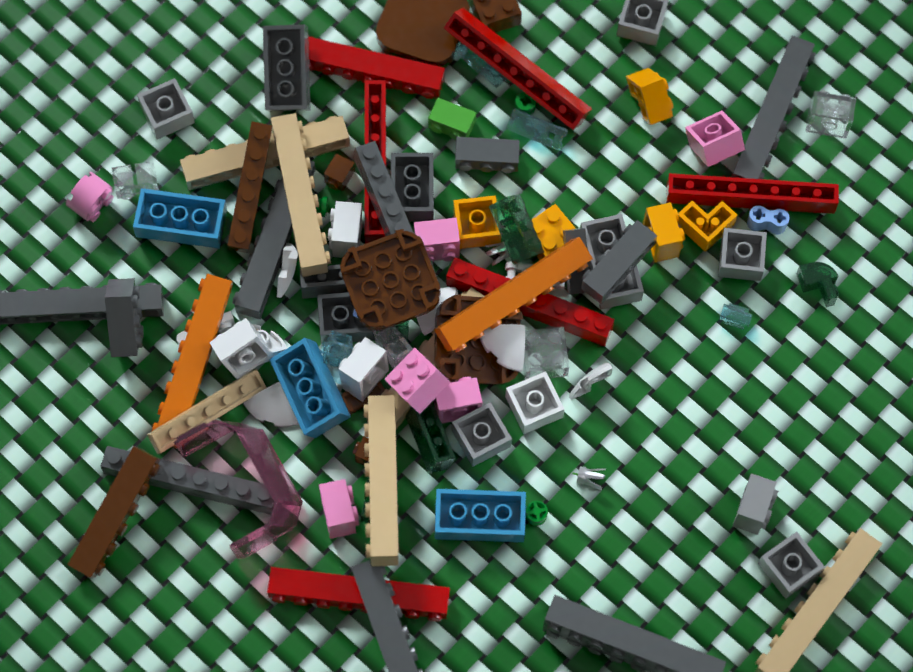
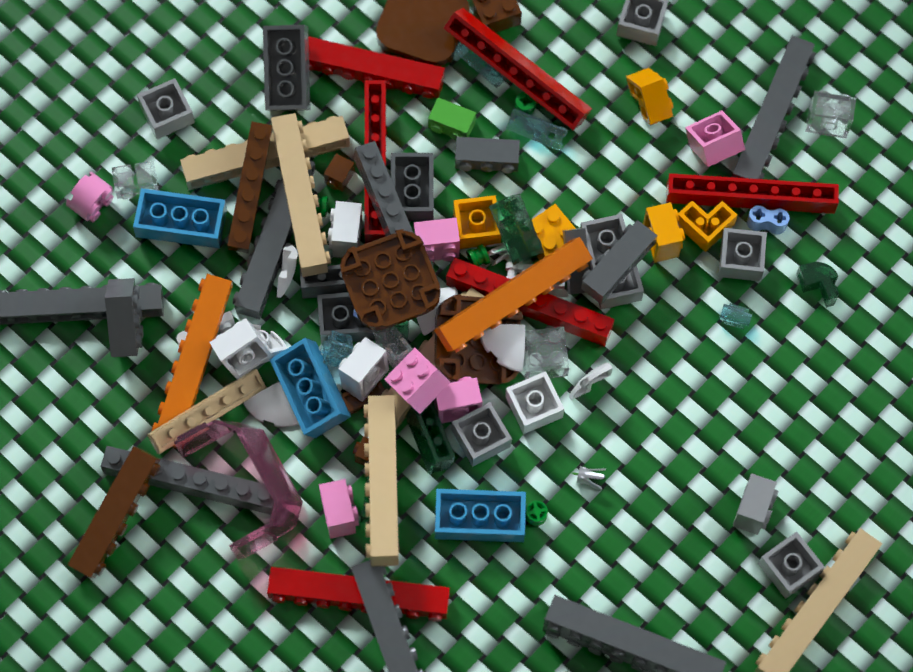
(478, 256): none -> green wheel

